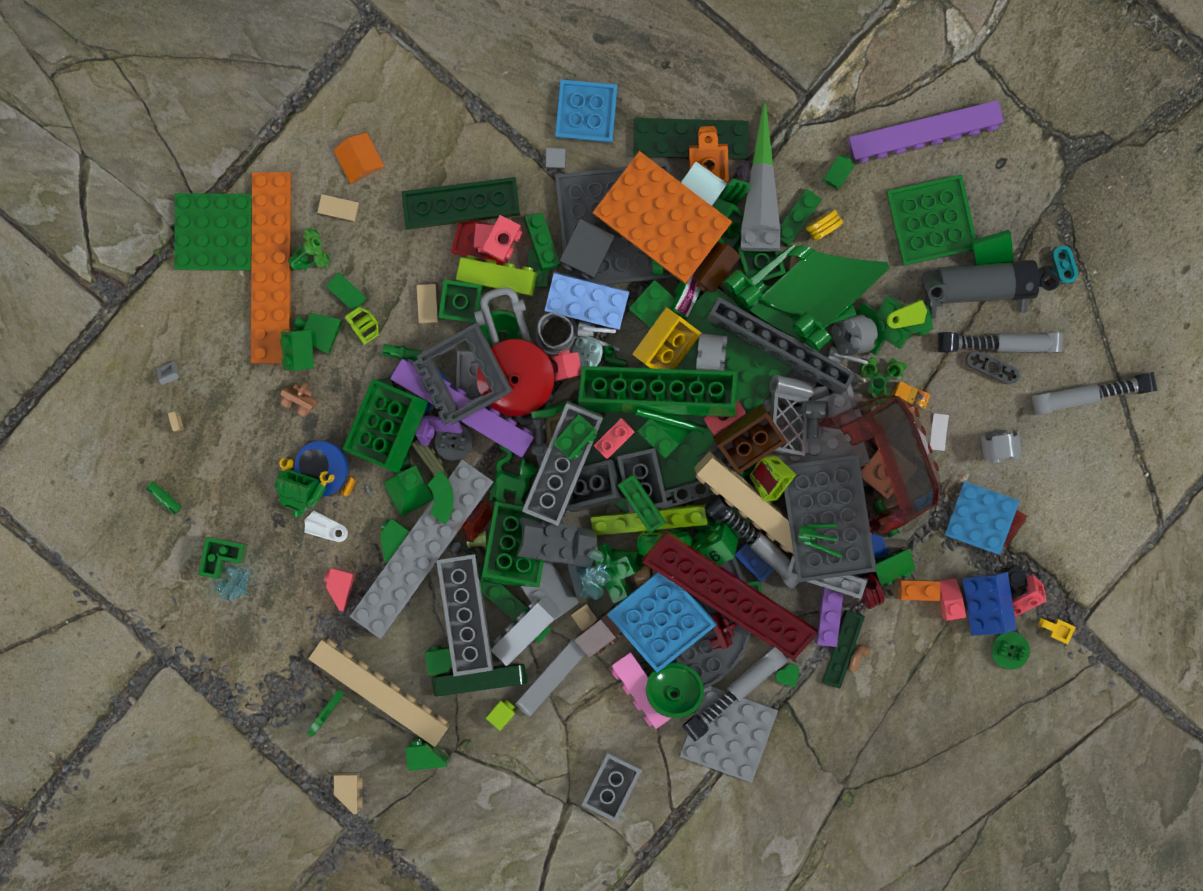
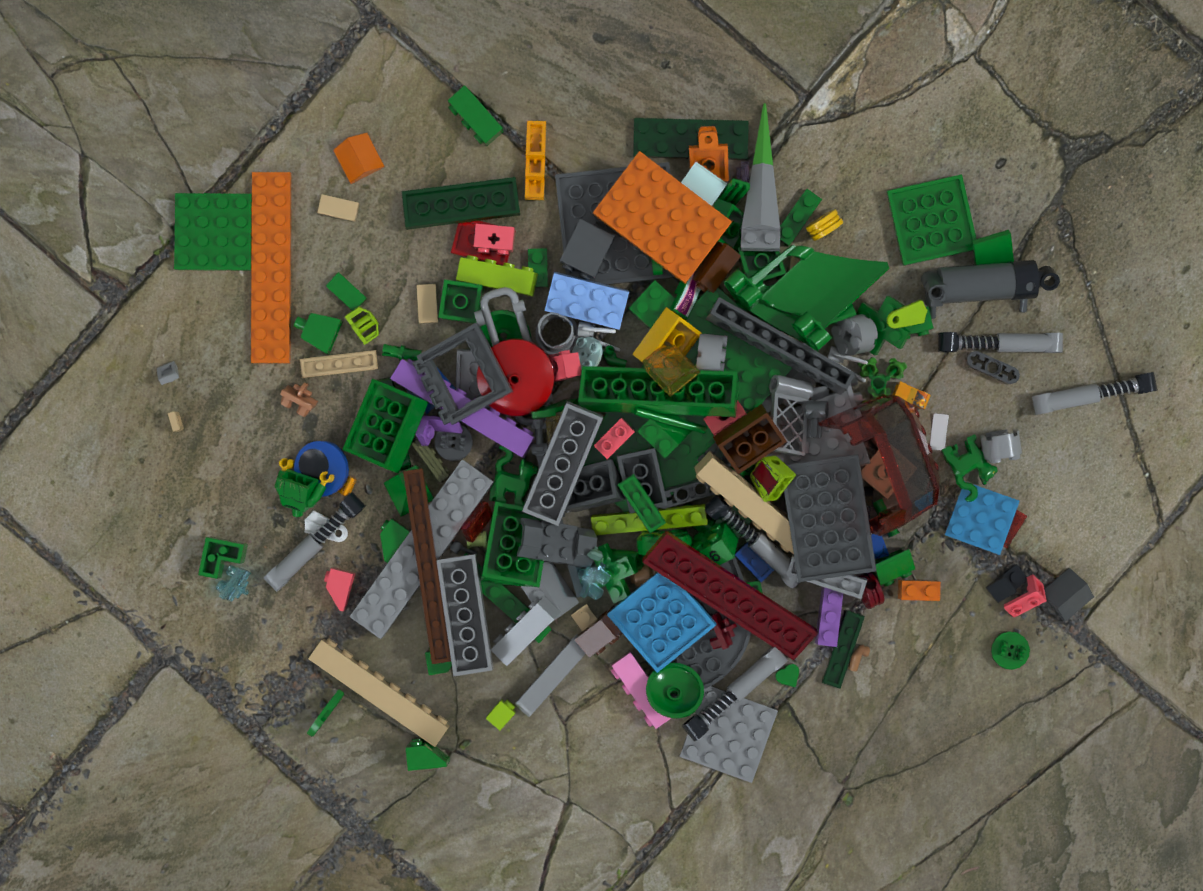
(163, 497): green pin -> none
(297, 349): green slope -> none
(312, 544): none -> piece
(313, 247): plant -> none
(339, 364): none -> tan tile
(347, 790): tan slope -> none
(427, 565): none -> reddish brown plate
(443, 497): green tile -> none
(475, 116): none -> green brick
(497, 678): dark green beam -> none
(502, 227): coral brick -> none
(535, 160): none -> light orange slope
(541, 241): green plate -> none
(555, 158): light grey tile -> none
(575, 437): green bracket -> none
(586, 111): dark azure plate -> none
(611, 786): light grey brick -> none
(670, 368): none -> clear yellow slope
(808, 534): green plant -> none
(838, 172): green slope -> none
(925, 131): medium lavender brick -> none
(951, 600): coral slope -> none
(968, 462): none -> green animal
(989, 604): blue brick -> none
(1059, 630): yellow plate -> none
(1066, 264): teal plate -> none
(1068, 594): none -> dark grey slope

